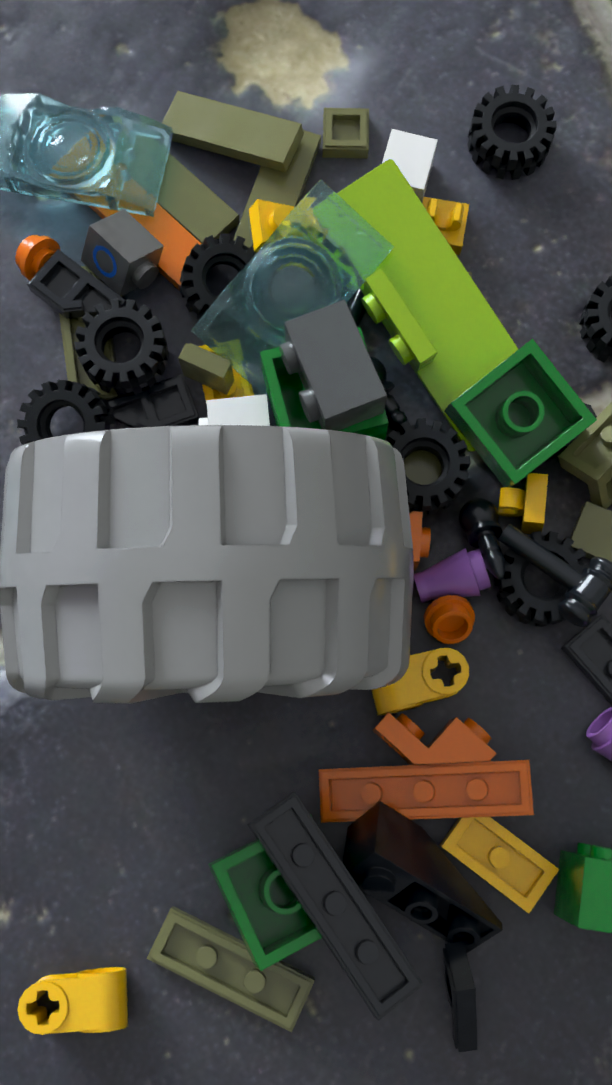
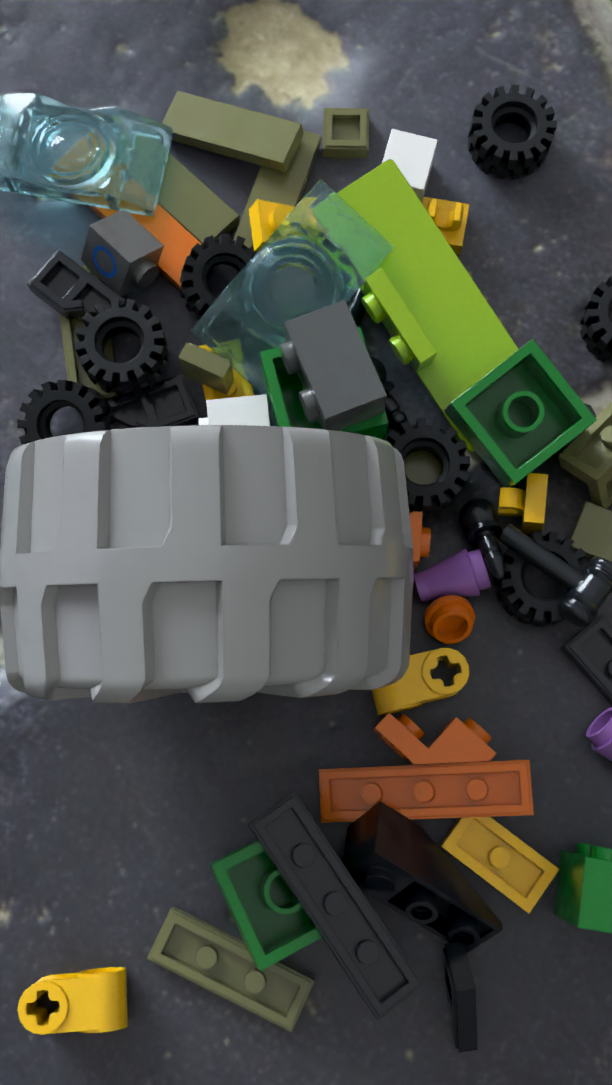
(34, 253): orange plate -> none

